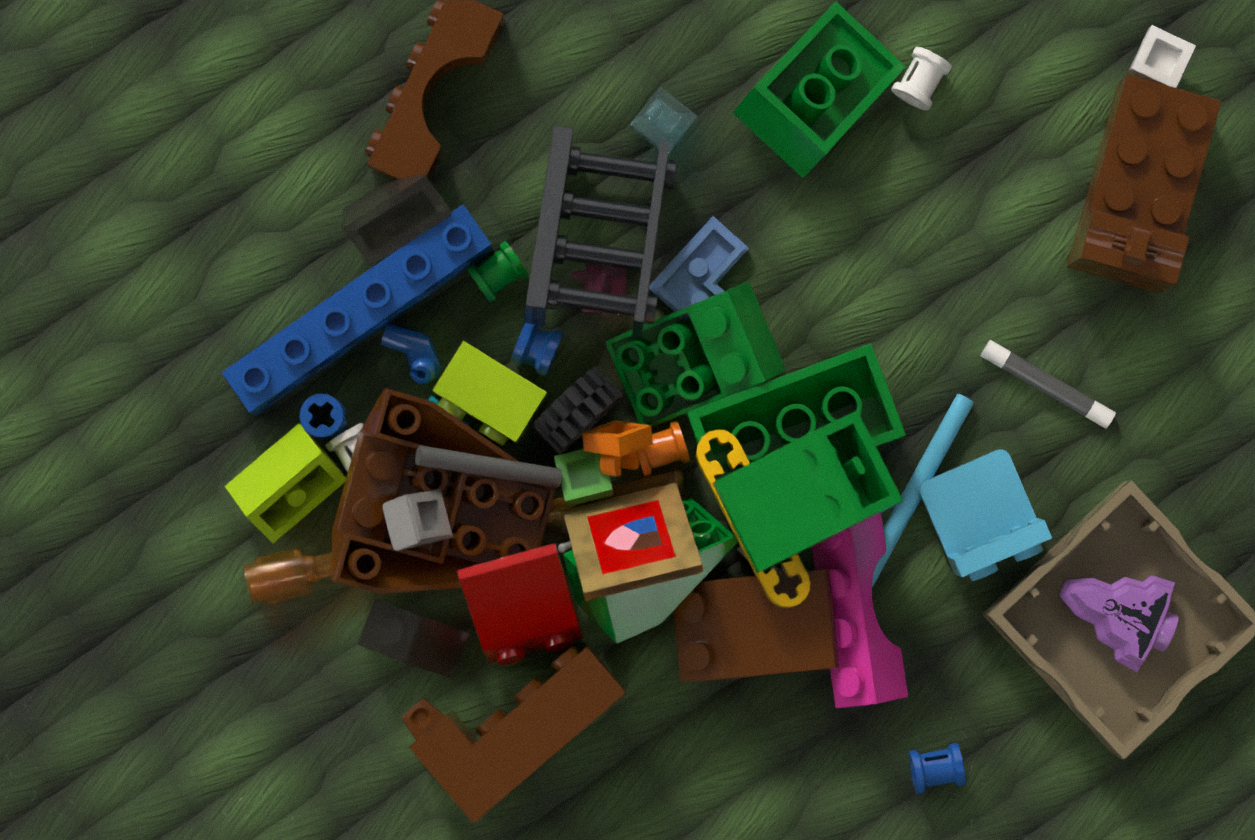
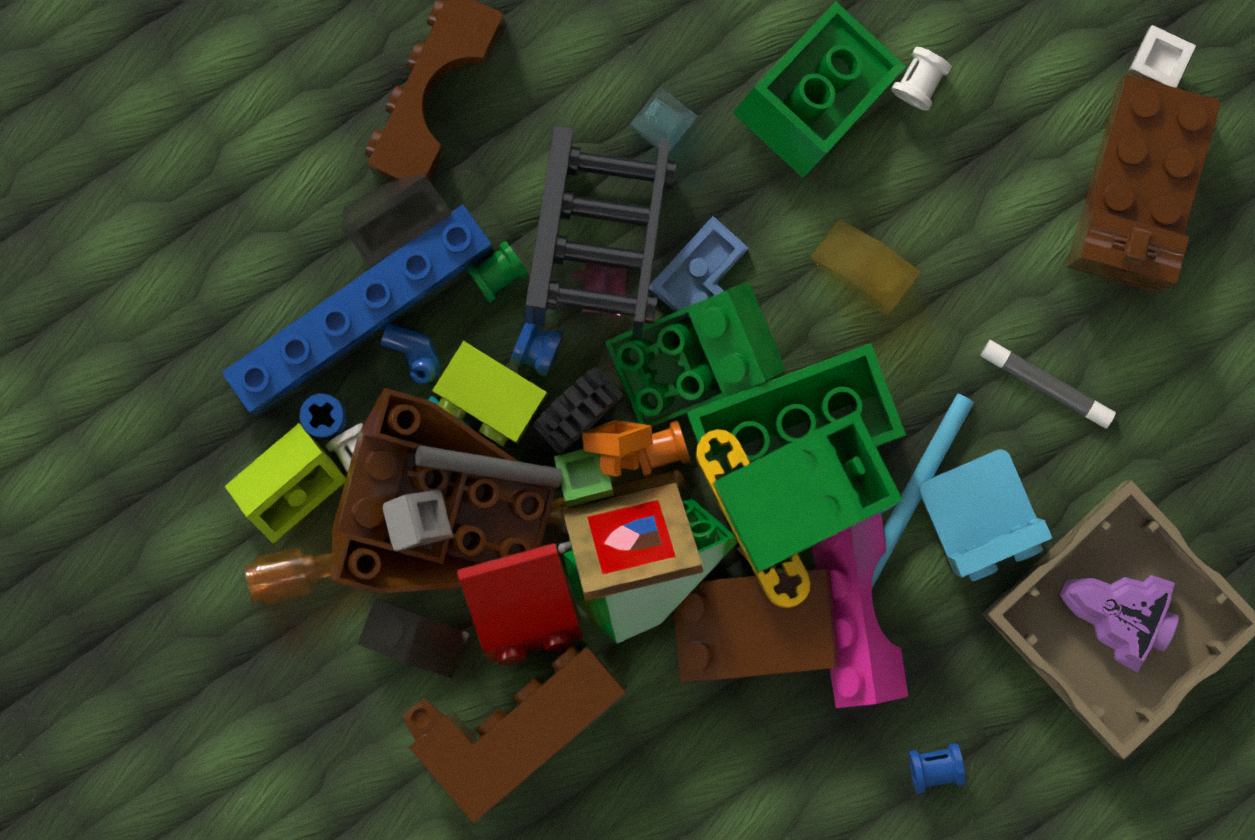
(865, 266): none -> clear yellow slope

